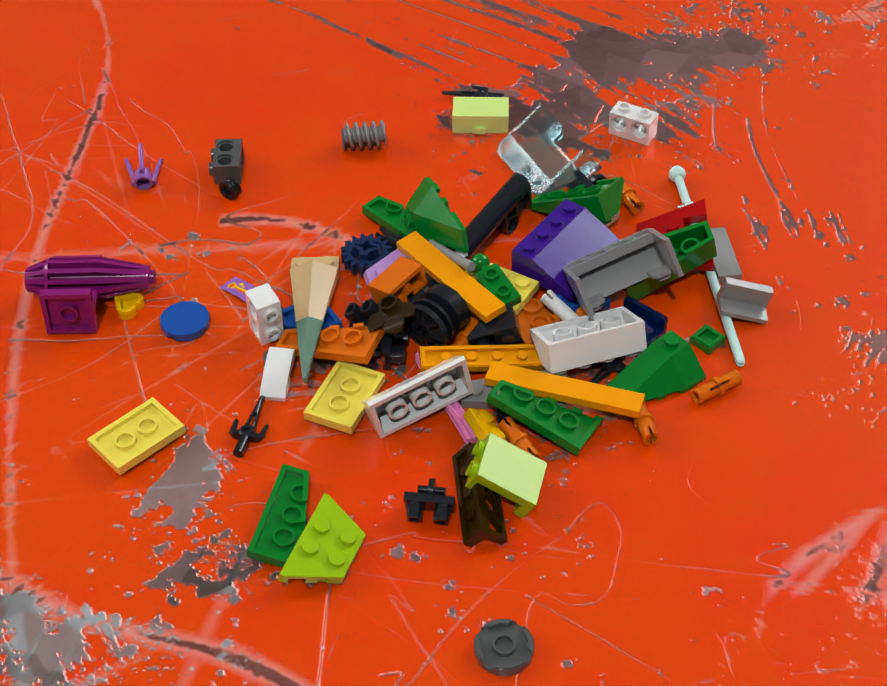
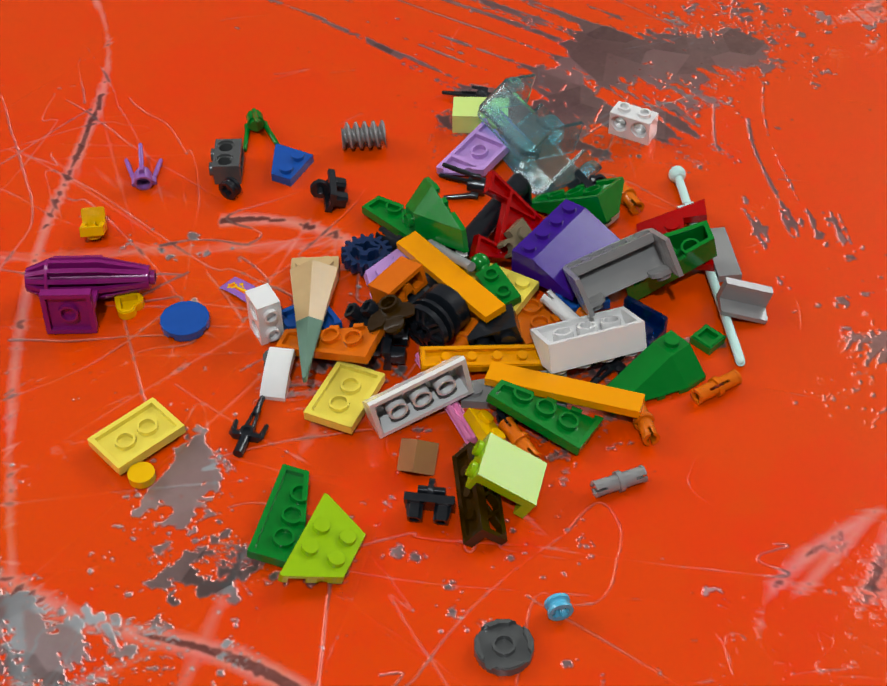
(93, 222): none -> yellow bracket
(141, 475): none -> yellow tile
(256, 122): none -> green plant
(289, 164): none -> blue wing
(331, 191): none -> black hips
(417, 456): none -> medium nougat panel
(475, 182): none -> black plant
(476, 153): none -> lavender wing
(512, 209): none -> red wing
(514, 235): none -> dark tan plate
(521, 127): none -> clear light blue windscreen
(558, 606): none -> medium azure bush
(619, 481): none -> light grey pin

